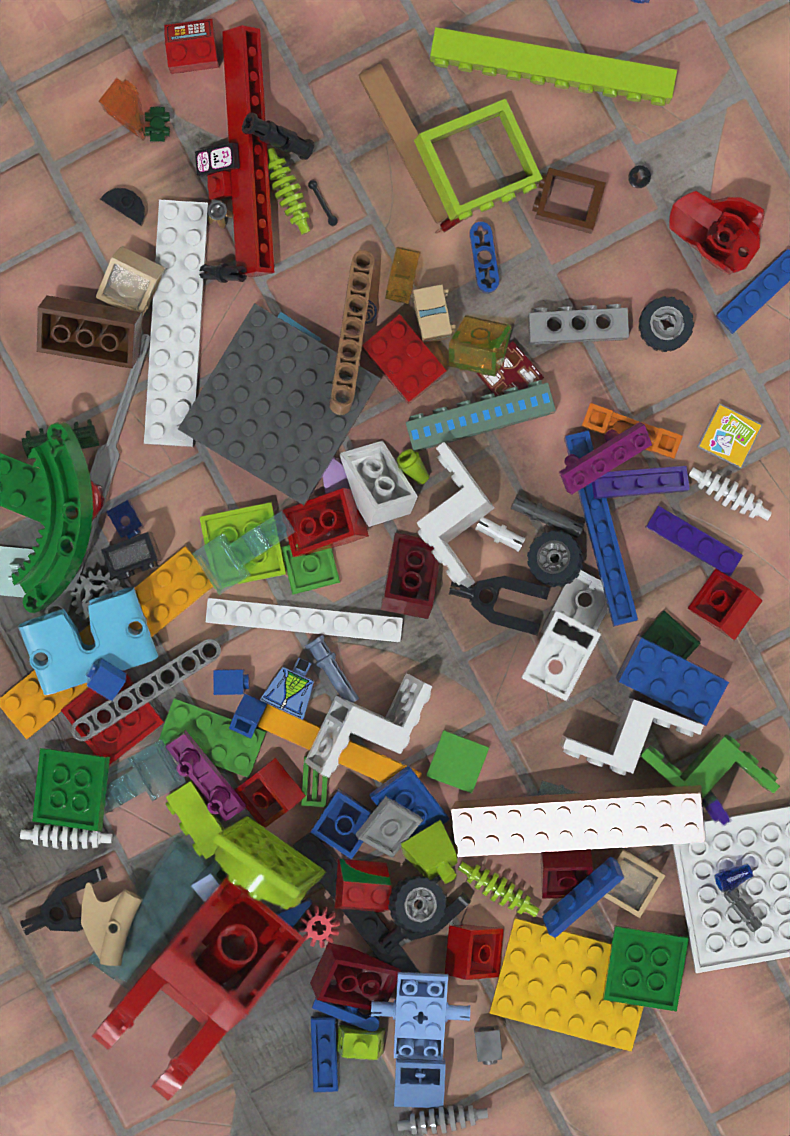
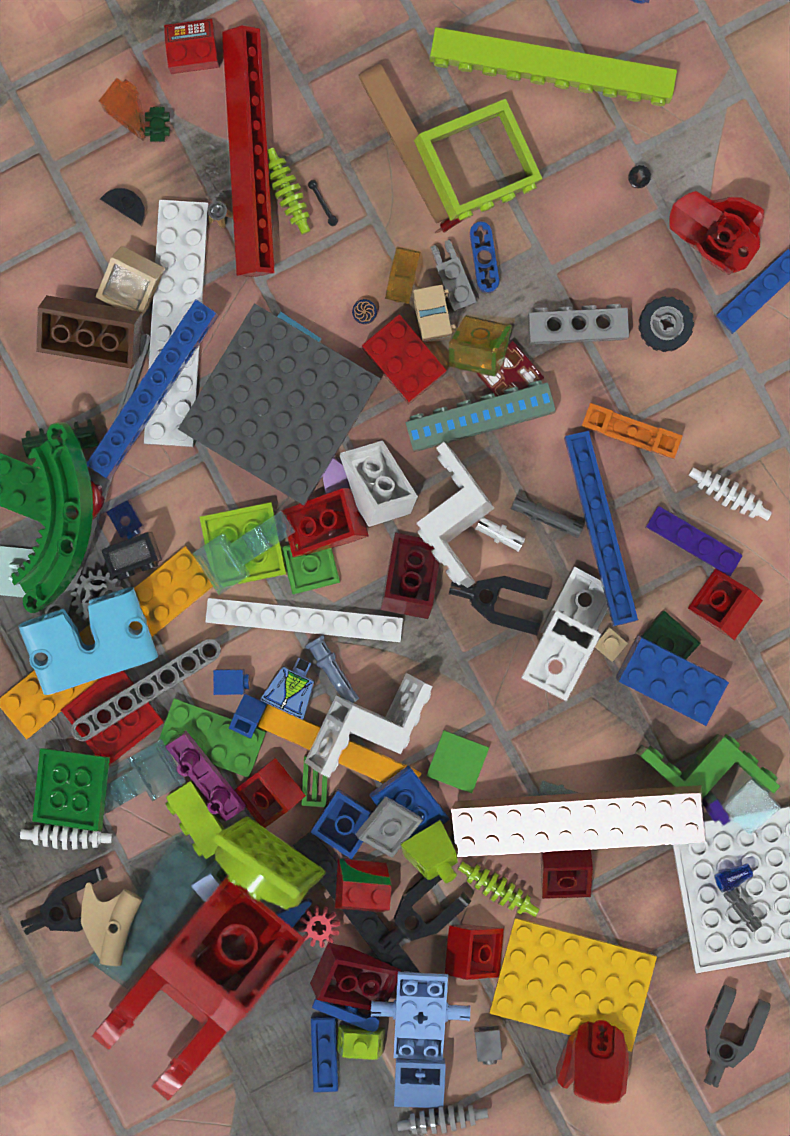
(105, 679): blue brick -> none
(152, 389): none -> blue brick
(217, 159): tile -> none
(219, 185): red plate -> none
(223, 273): black pin -> none
(277, 136): black piece -> none
(349, 342): medium nougat beam -> none
(411, 464): lime cone -> none
(429, 909): black wheel -> none
(454, 278): none -> light grey hinge
(547, 547): black wheel -> none
(583, 897): blue plate -> none
(593, 208): reddish brown window -> none
(595, 1063): none -> red piece
(603, 459): magenta plate -> none
(610, 644): none -> tan plate
(629, 736): white bracket -> none
(638, 885): clear piece -> none
(641, 482): dark purple plate -> none
(645, 968): green plate -> none
(729, 436): tile -> none
(738, 1050): none -> dark grey piece
(751, 806): none -> clear light blue piece

